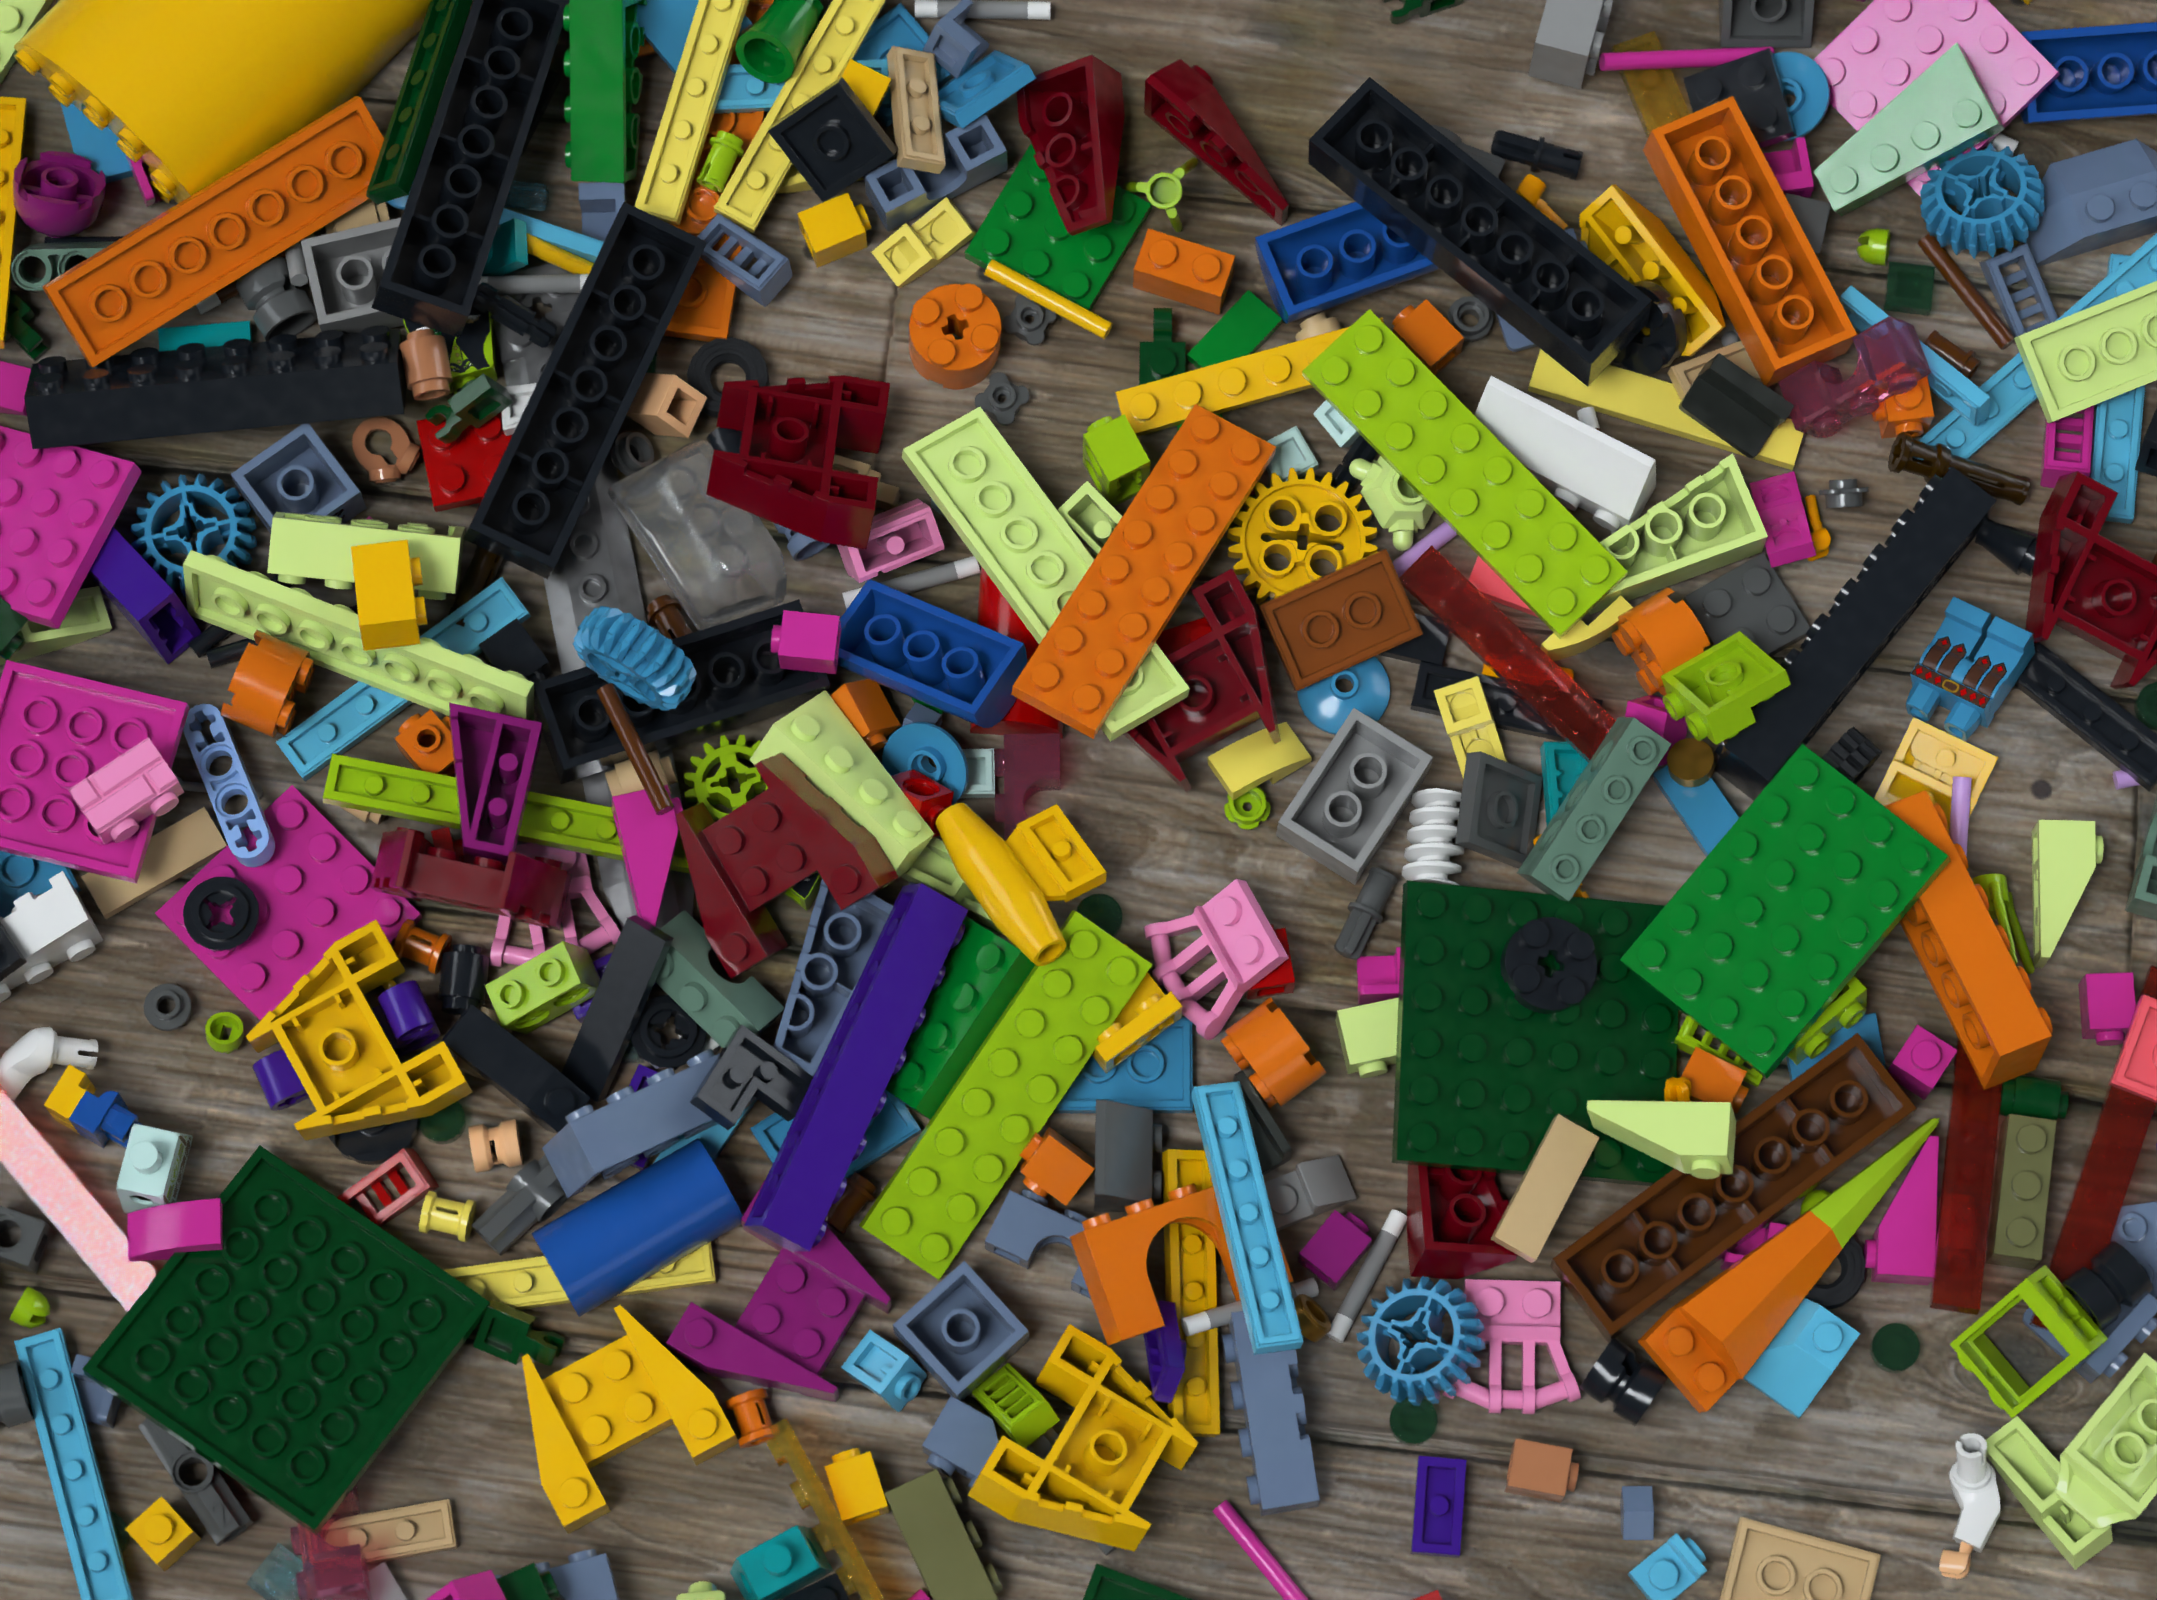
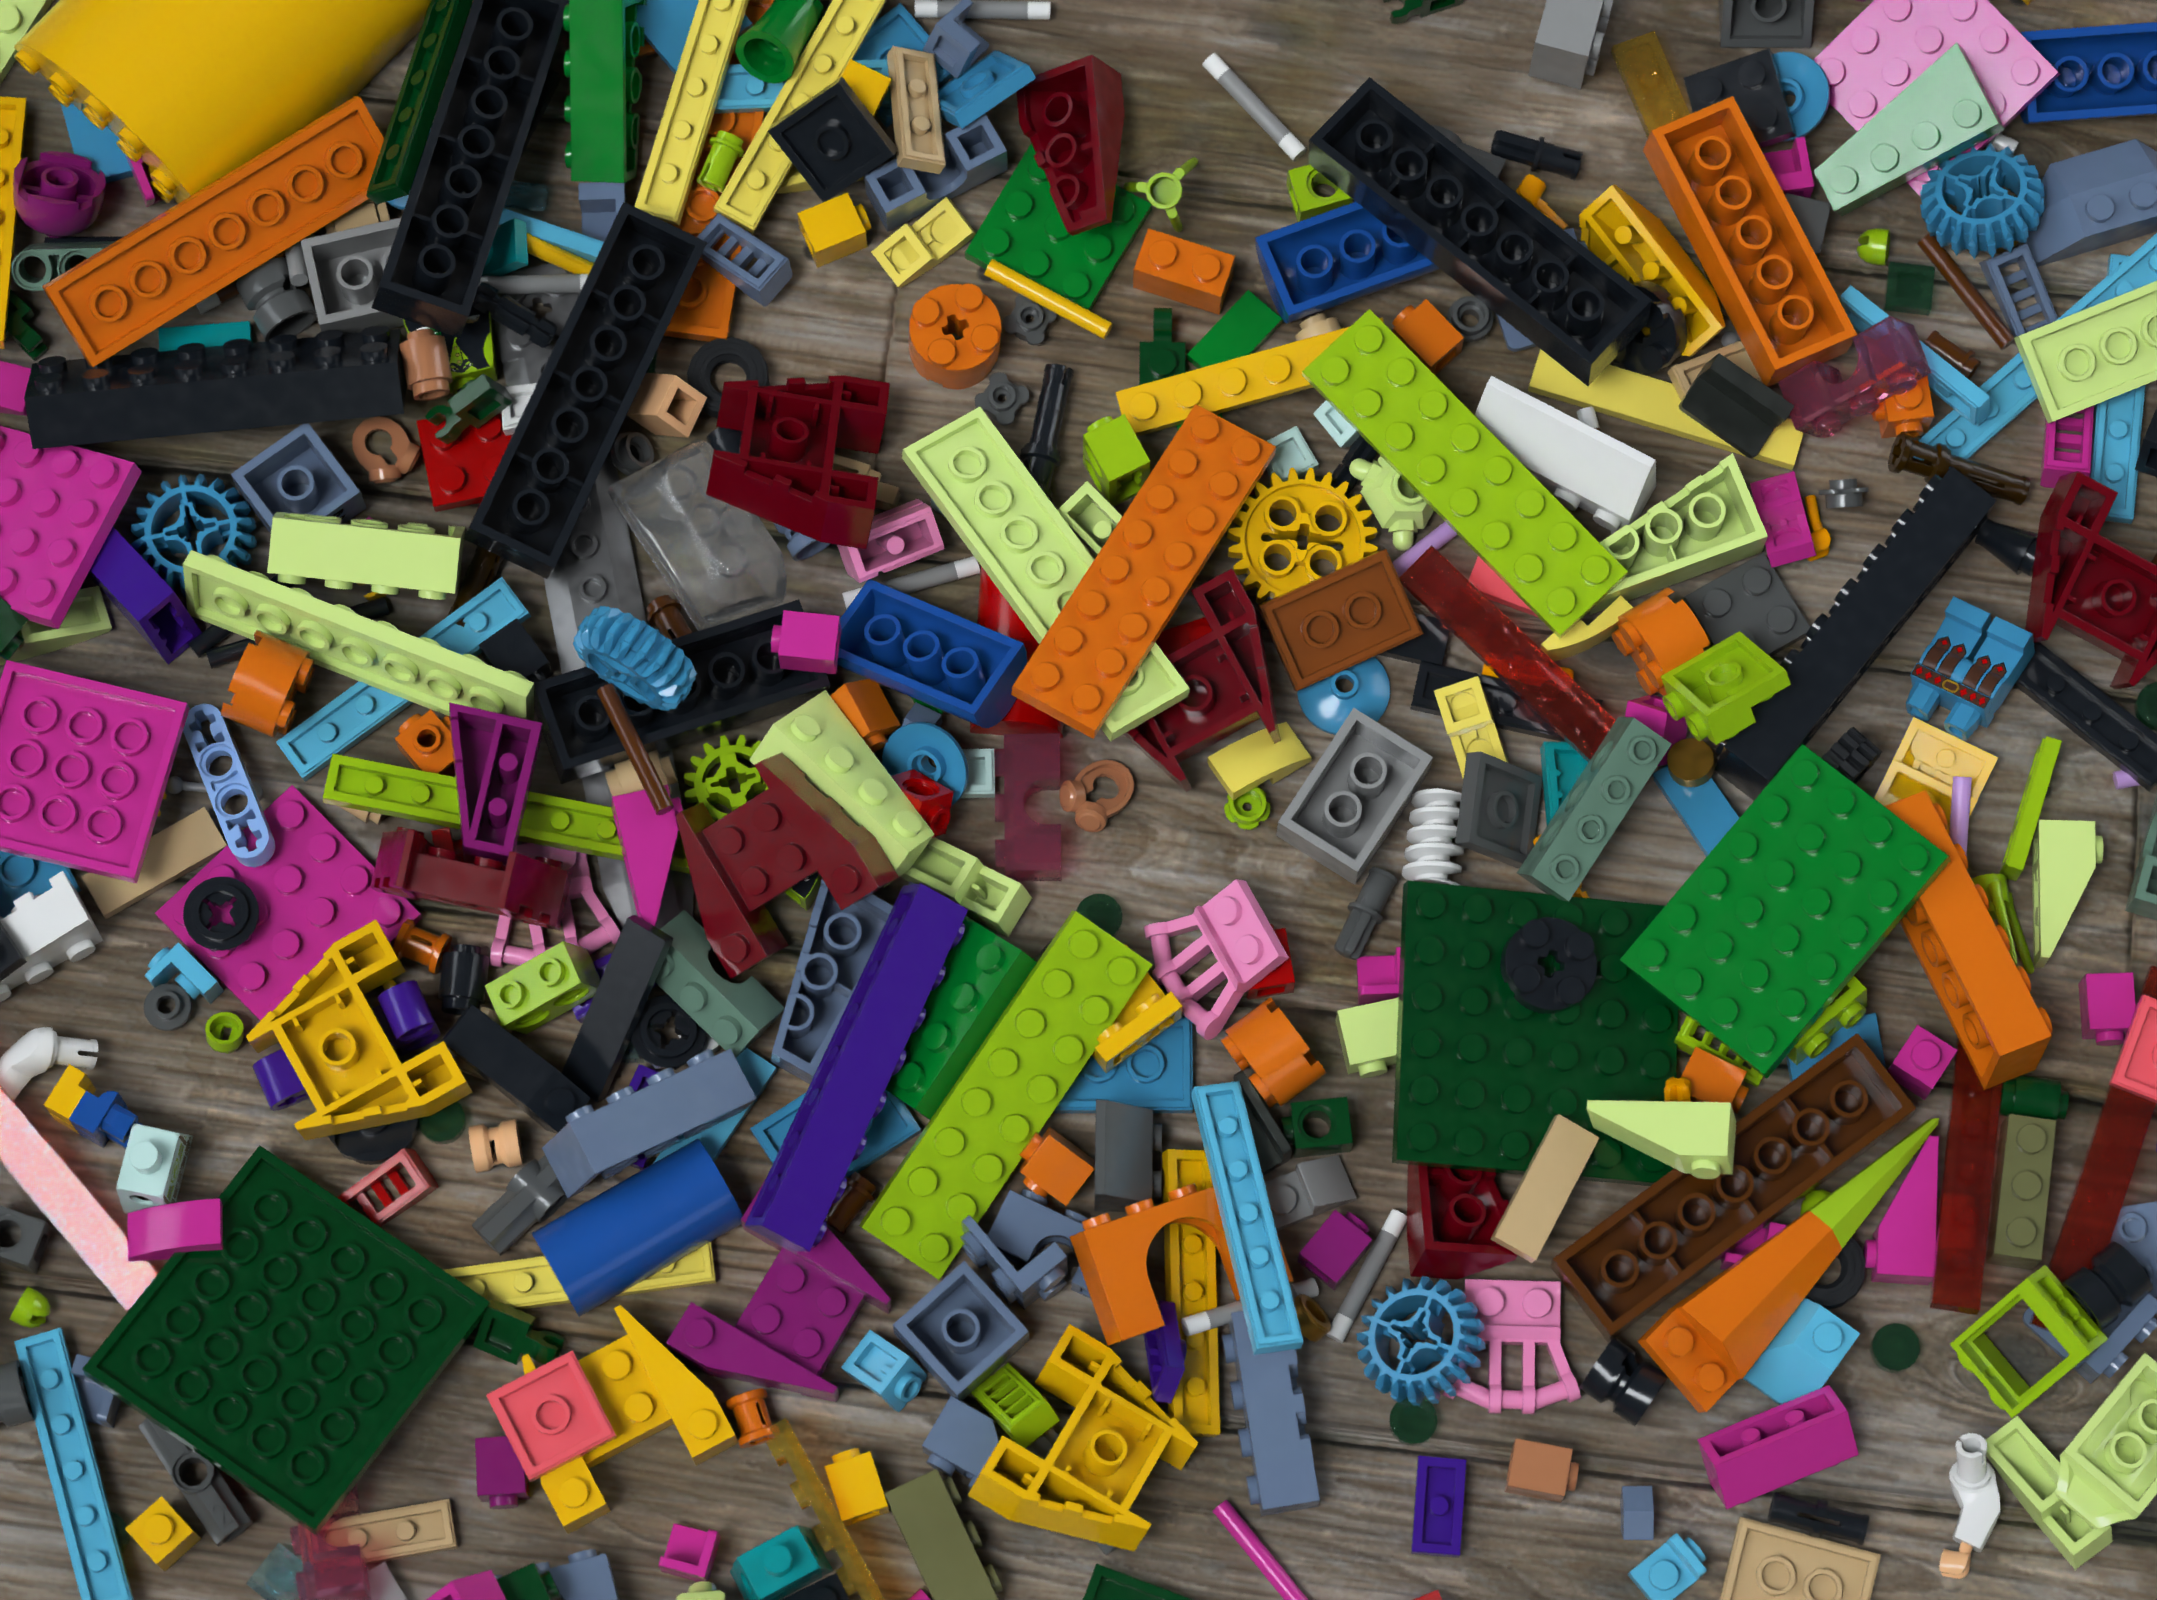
(127, 792): bright pink brick -> none
(192, 975): none -> medium azure bracket
(386, 594): yellow brick -> none
(447, 1216): light yellow bush -> none
(499, 1473): none -> magenta brick
(551, 1416): none -> coral tile
(690, 1553): none -> dark pink panel
(747, 1070): black plate -> none
(1018, 876): yellow plate -> none
(1037, 1279): none -> sand blue bracket
(1041, 453): none -> black pin
(1094, 815): none -> nougat piece
(1195, 115): dark red wedge -> none
(1254, 107): none -> light grey bar
(1304, 200): none -> lime brick
(1333, 1112): none -> dark green brick
(1673, 58): dark pink bar -> none
(1778, 1447): none -> dark pink brick
(1851, 1525): none -> black pin
(2030, 808): none -> lime tile

